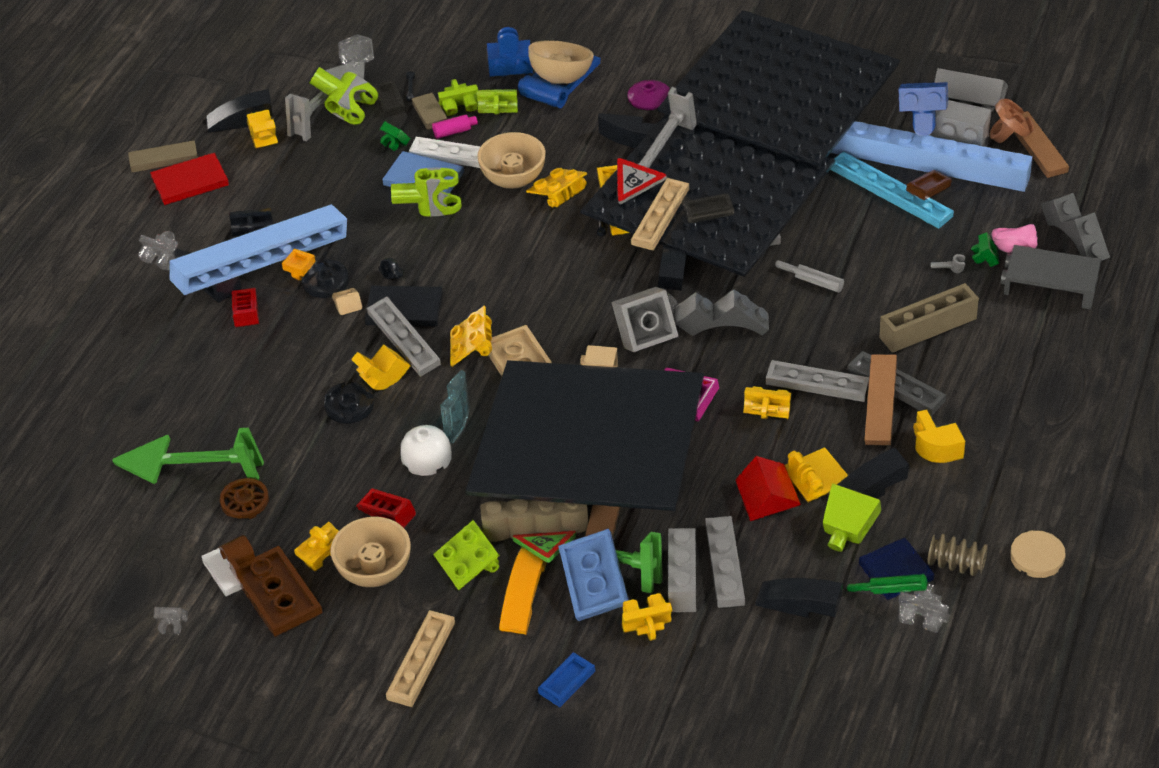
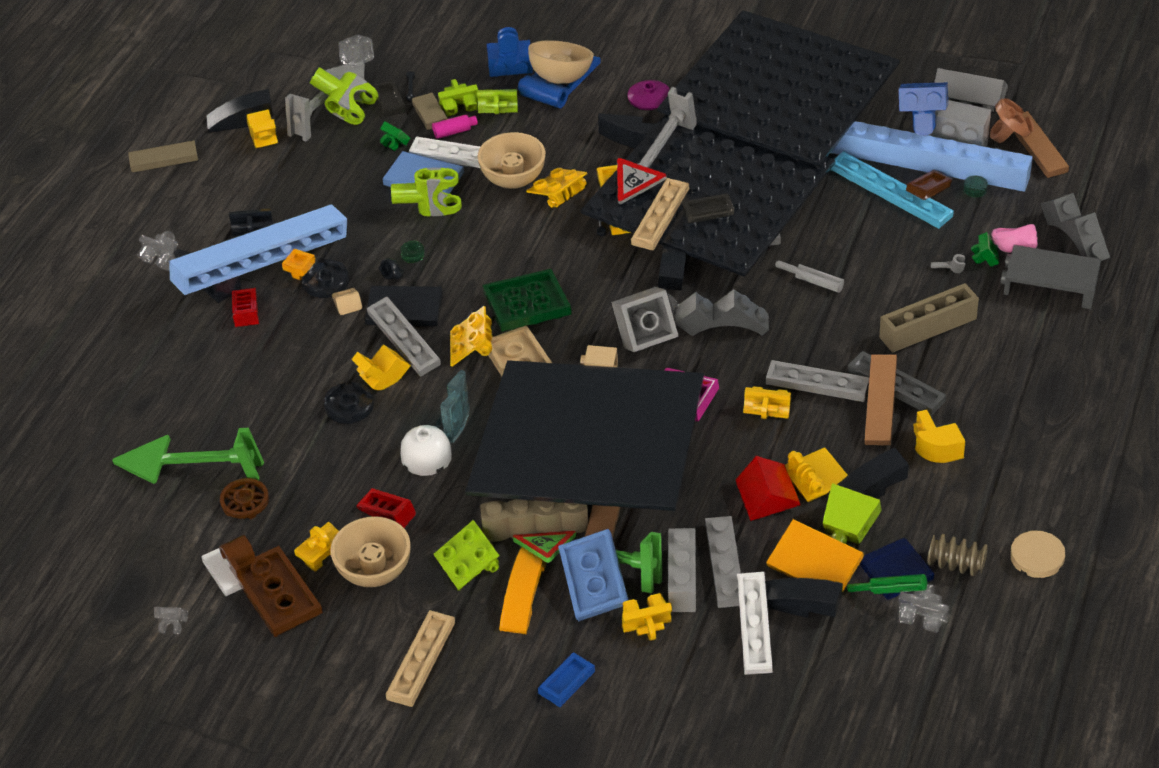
(189, 178): red tile -> none
(412, 251): none -> clear green tile
(526, 300): none -> dark green plate
(754, 623): none -> white tile
(814, 555): none -> light orange tile
(975, 186): none -> tile

